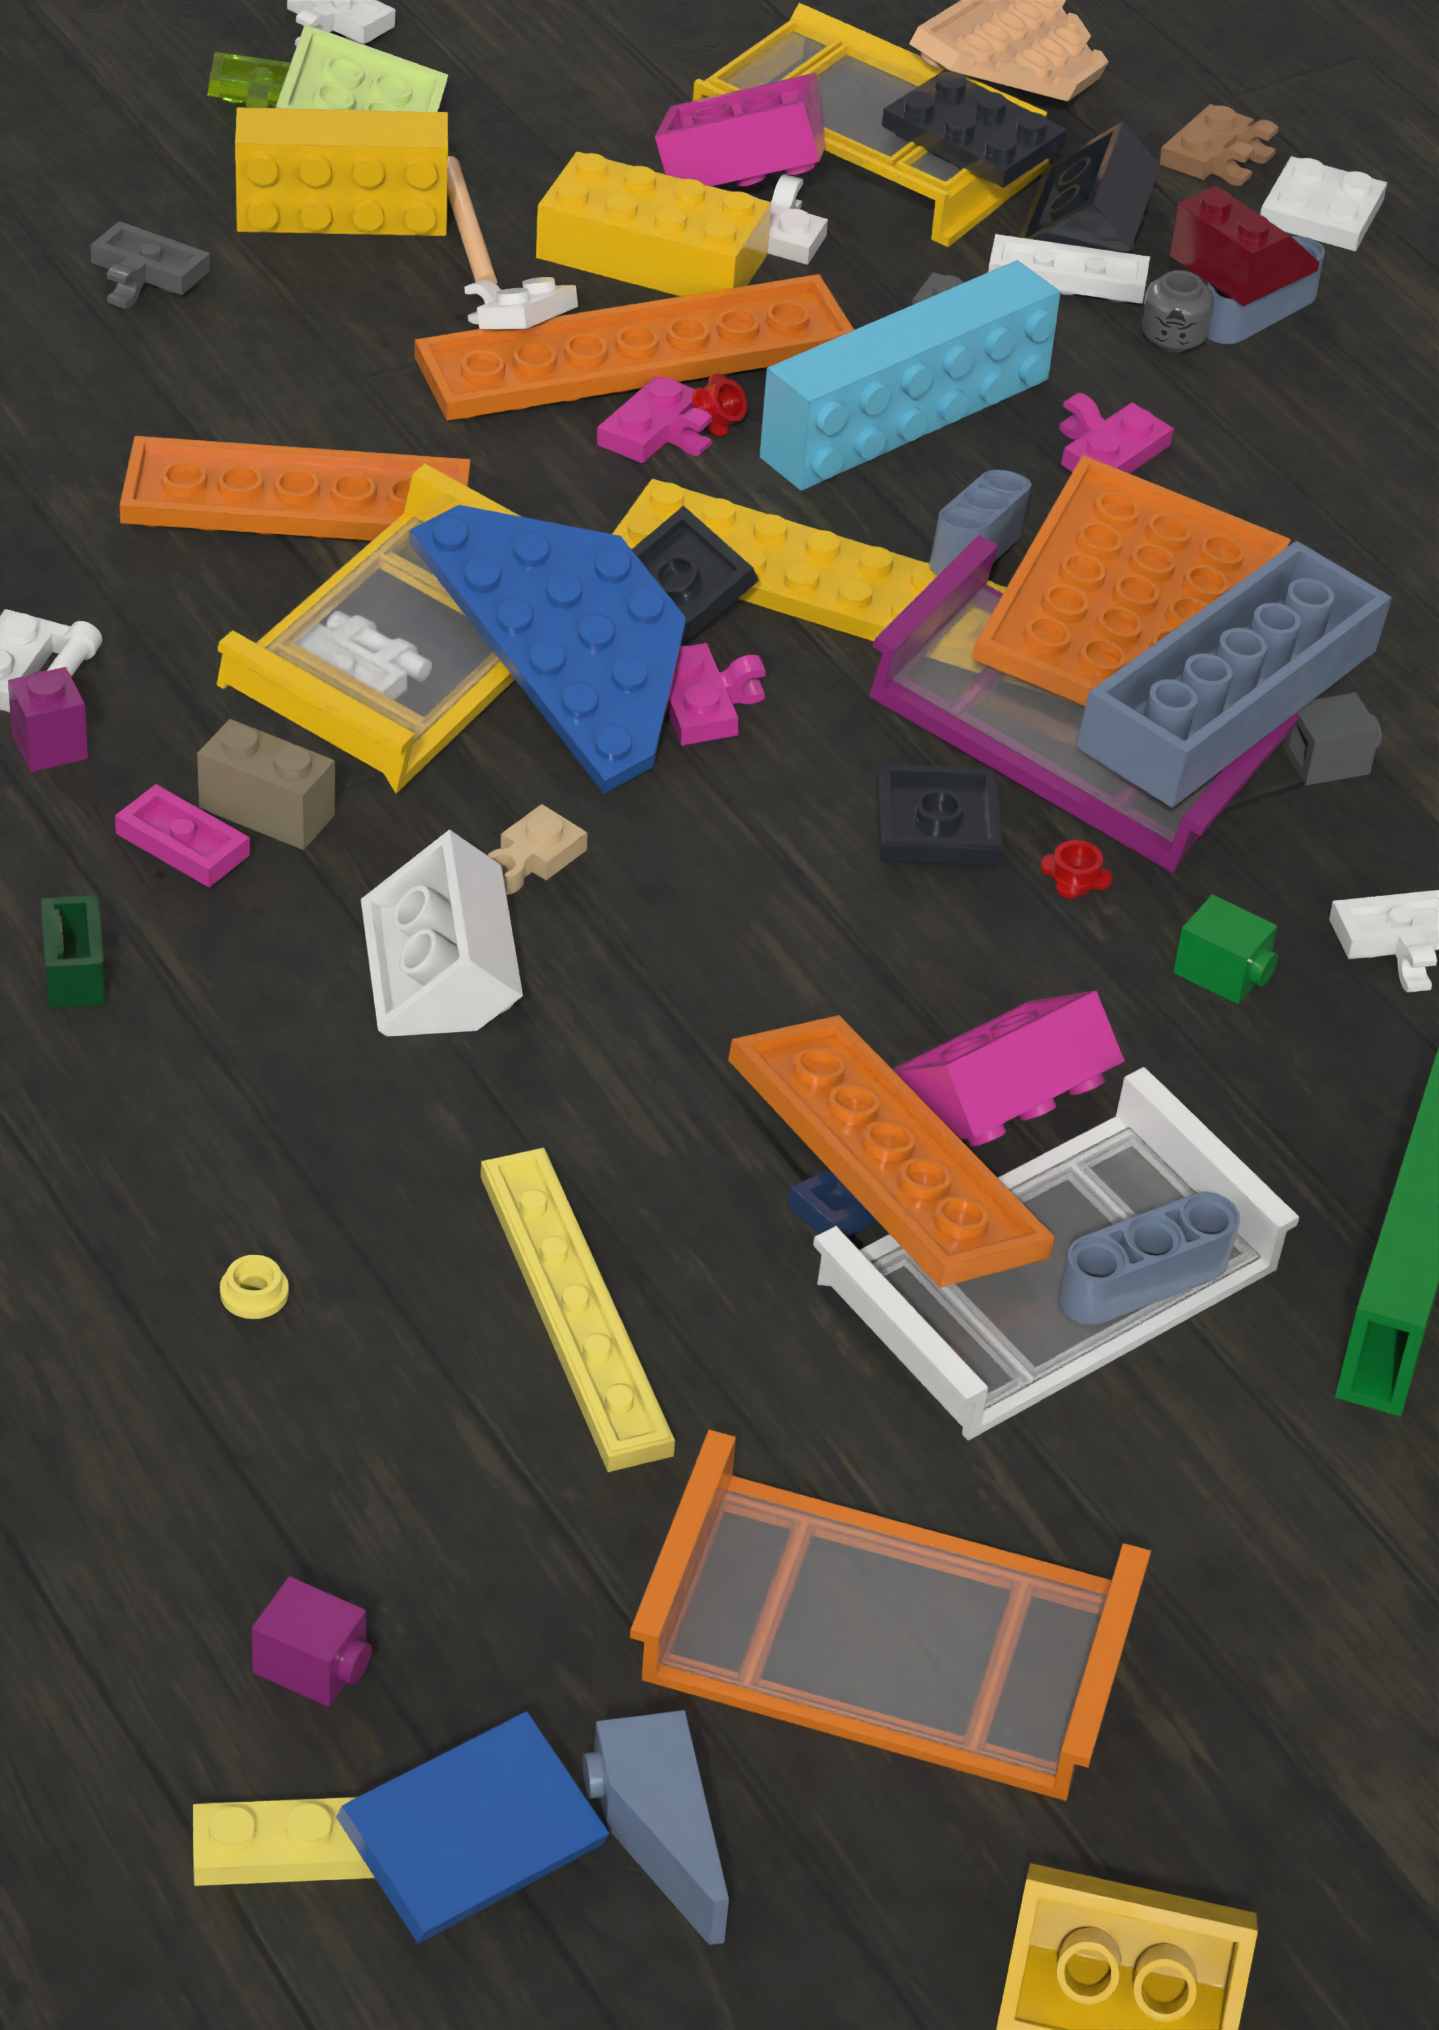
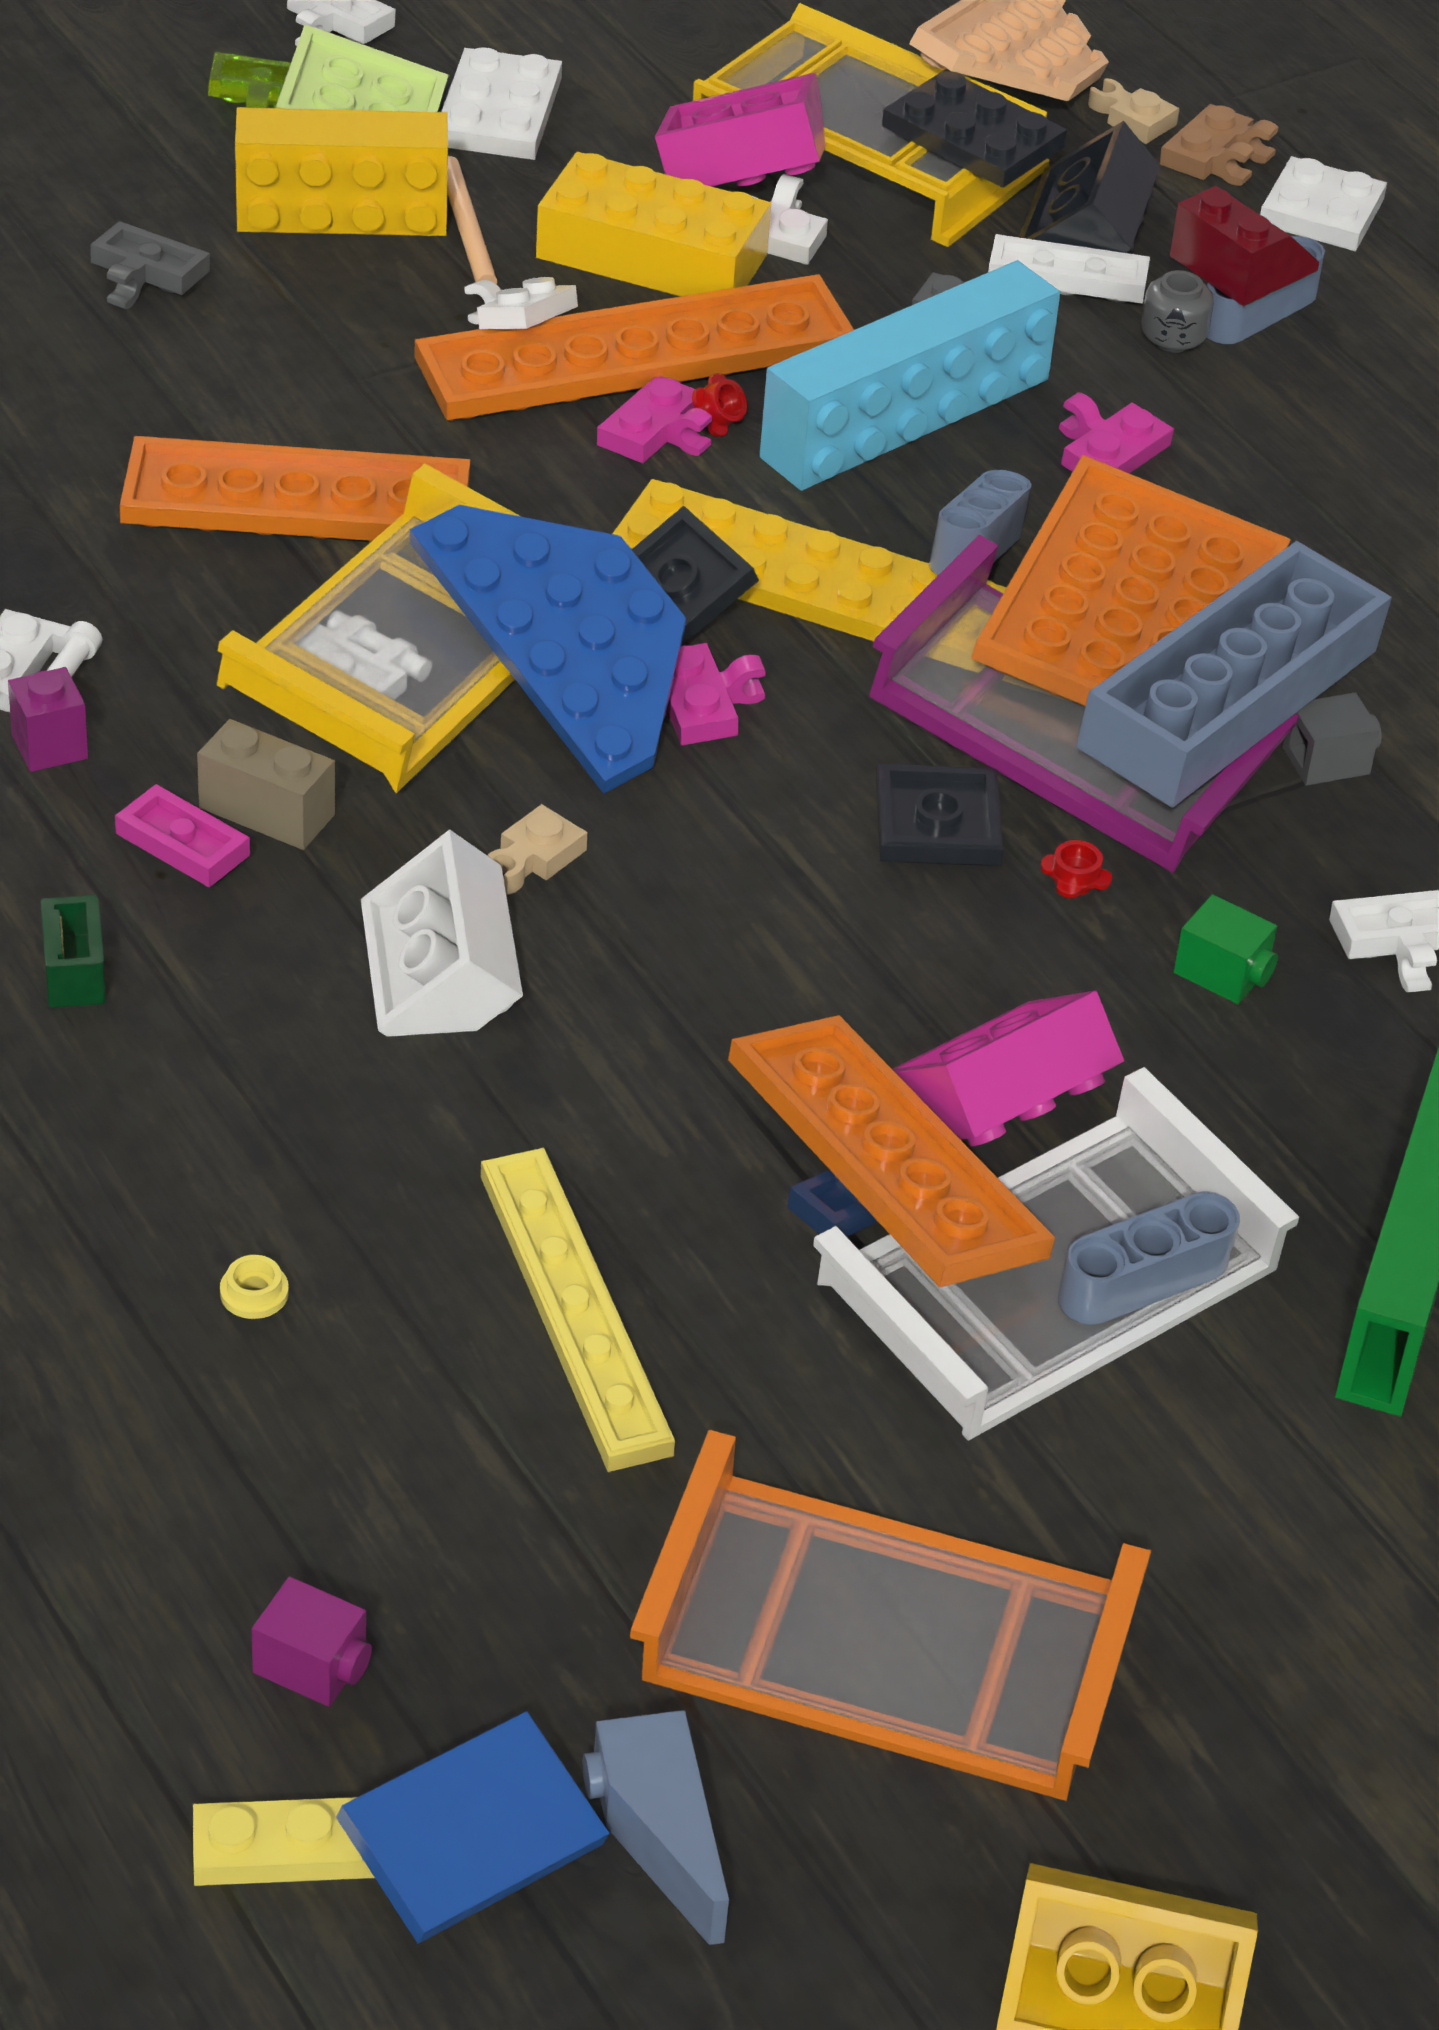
(501, 102): none -> white plate
(1141, 110): none -> tan plate

